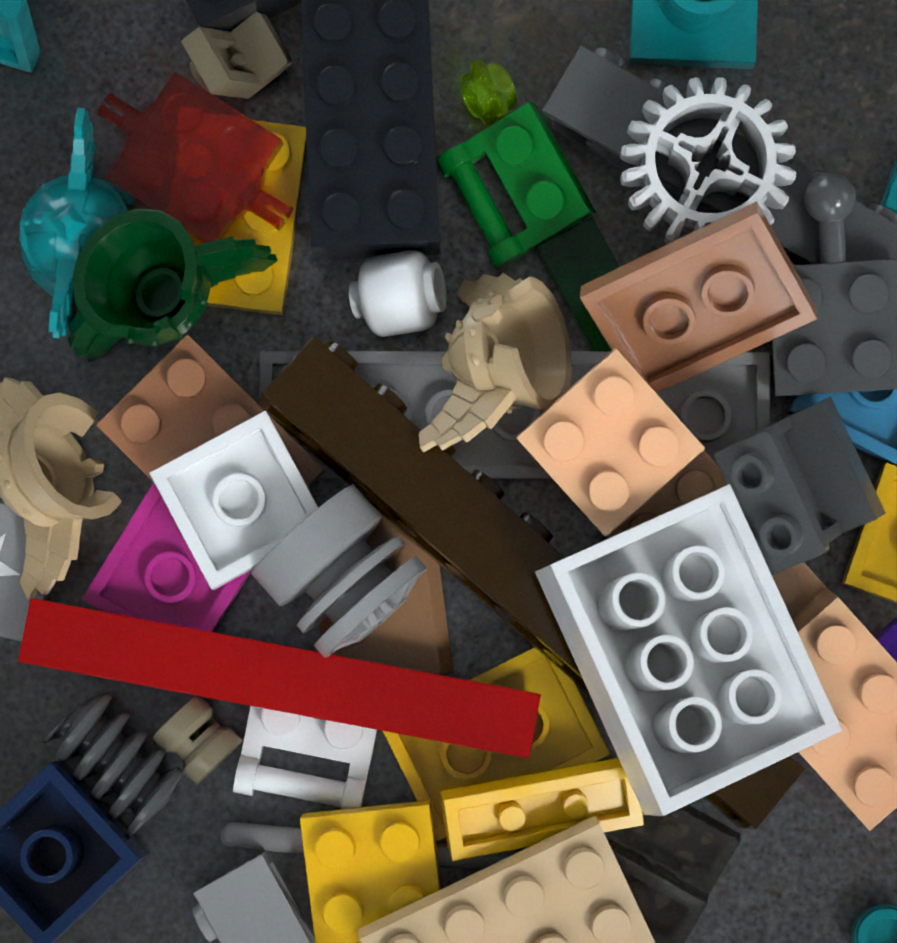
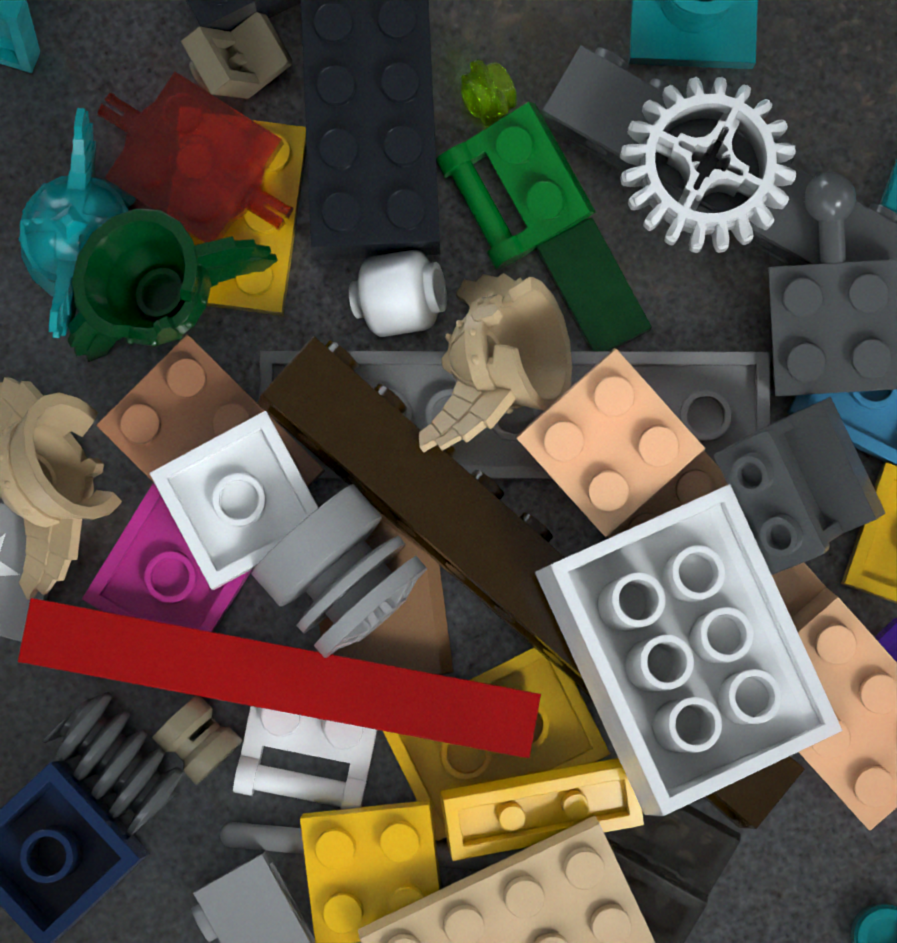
(700, 299): nougat plate -> none

